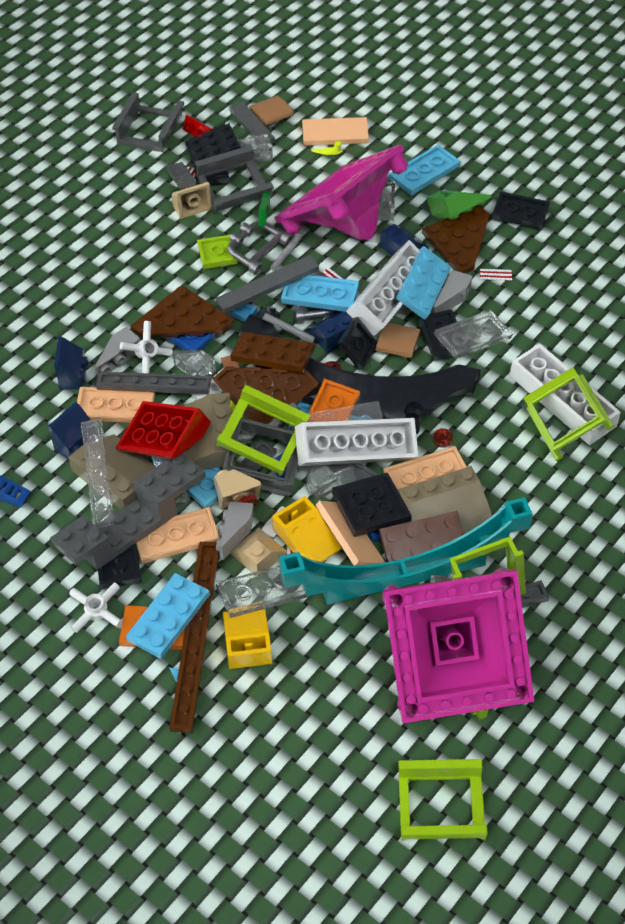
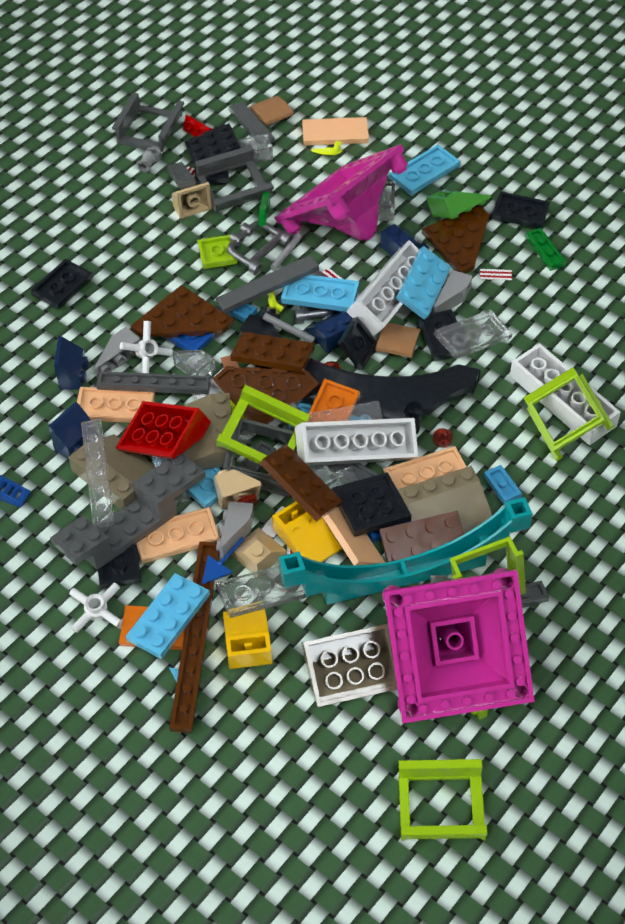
(61, 284): none -> black plate
(149, 158): none -> light grey connector
(215, 569): none -> blue piece
(273, 302): none -> neon yellow bar
(301, 482): none -> reddish brown plate
(350, 665): none -> dark tan slope
(502, 484): none -> dark azure plate
(545, 249): none -> green tile

